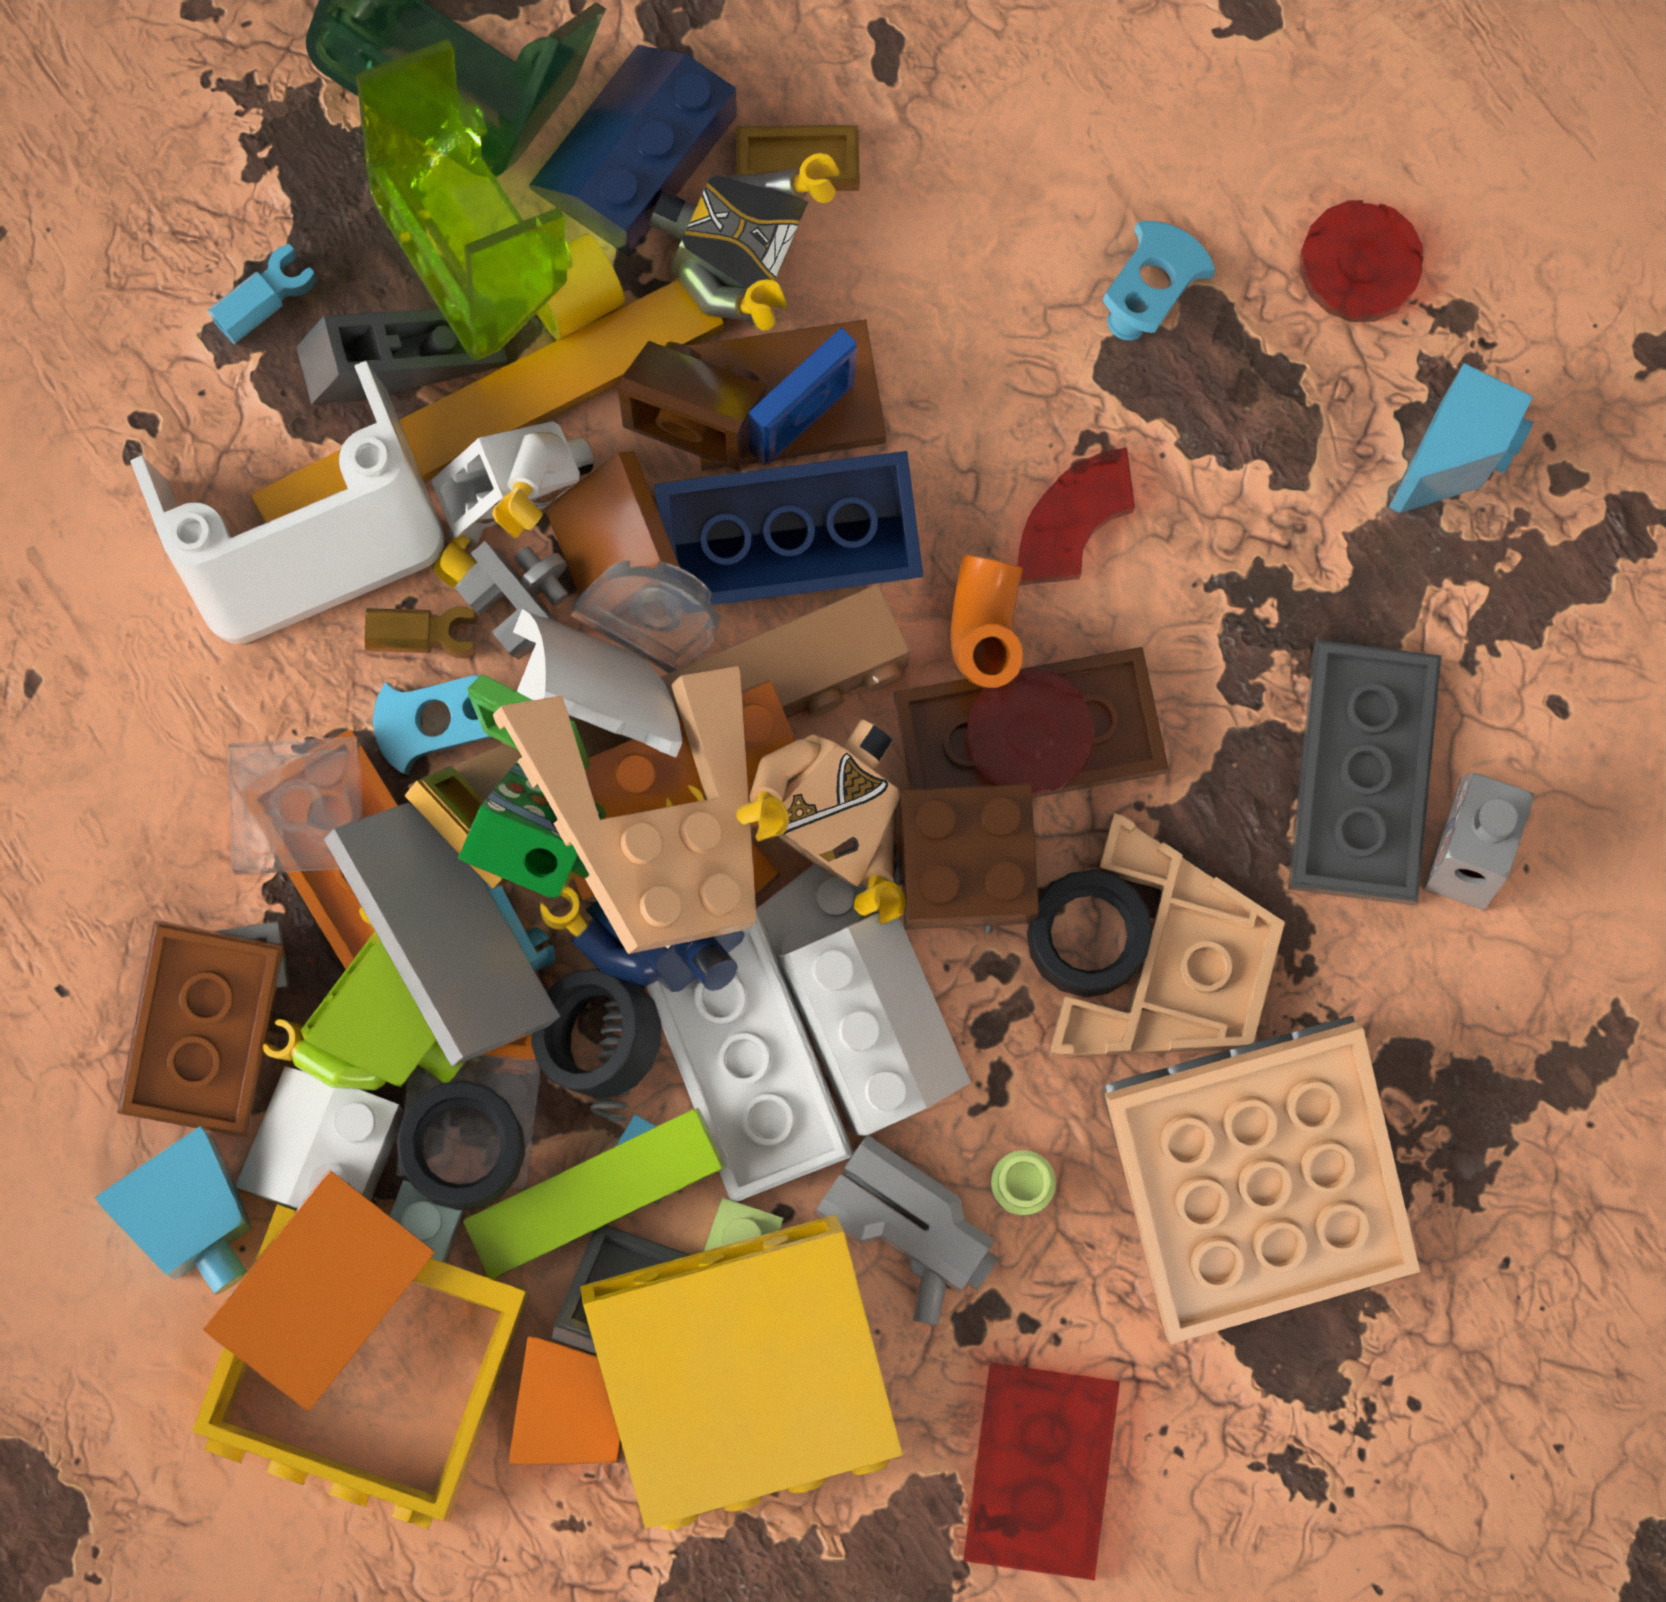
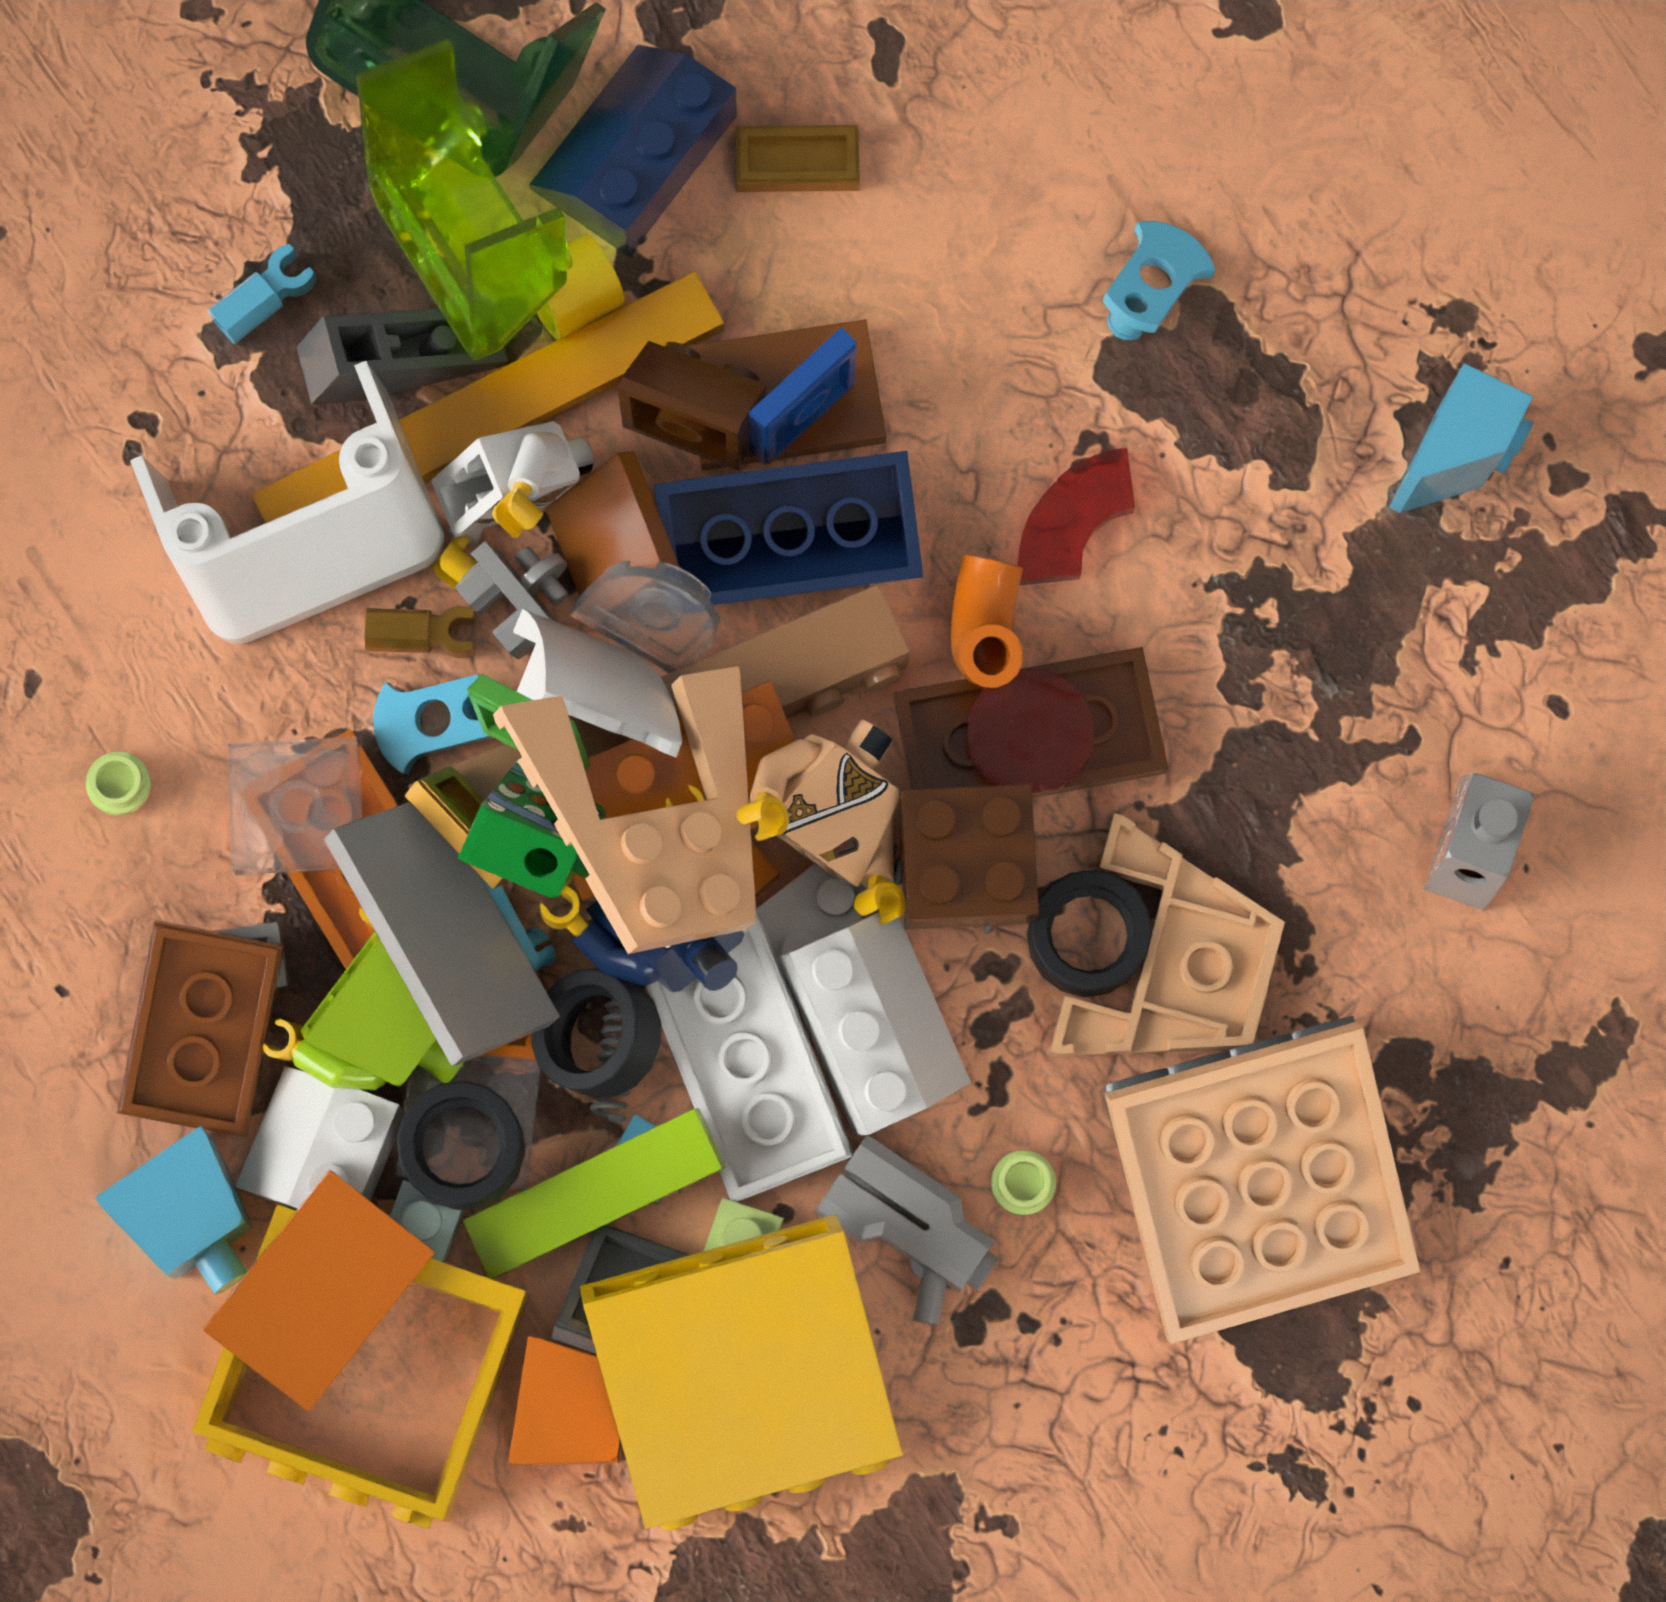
(118, 783): none -> yellowish green plate
(741, 236): torso -> none
(1041, 1471): clear red tile -> none
(1361, 261): clear red tile -> none
(1365, 772): dark grey tile -> none

